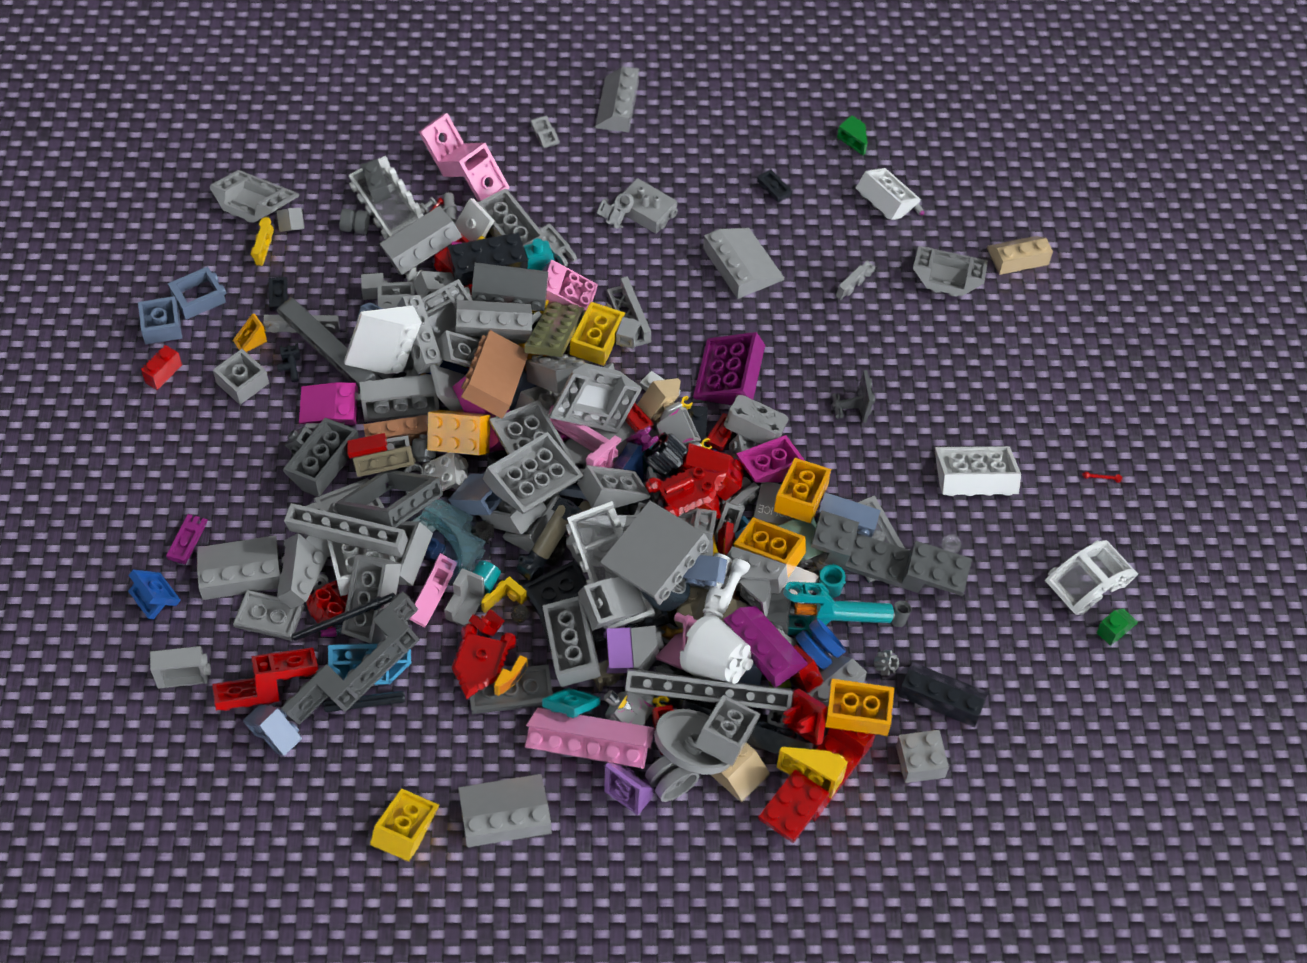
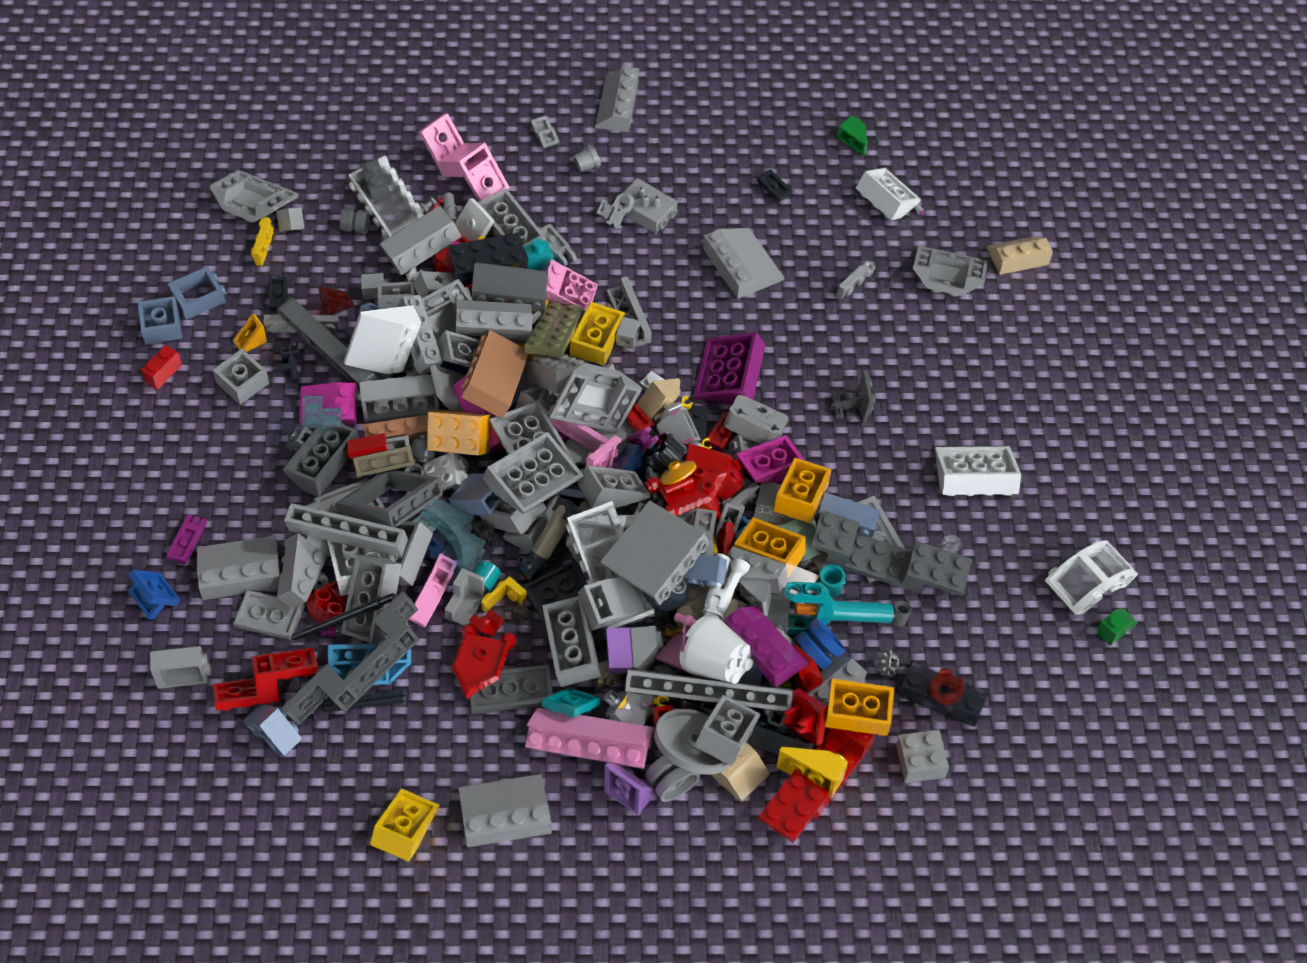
(316, 417): none -> clear light blue plate
(334, 300): none -> clear red slope
(509, 678): light orange slope -> none
(587, 159): none -> light grey piece
(677, 472): none -> light orange dish
(946, 678): none -> clear red piece
(1117, 478): red hinge -> none

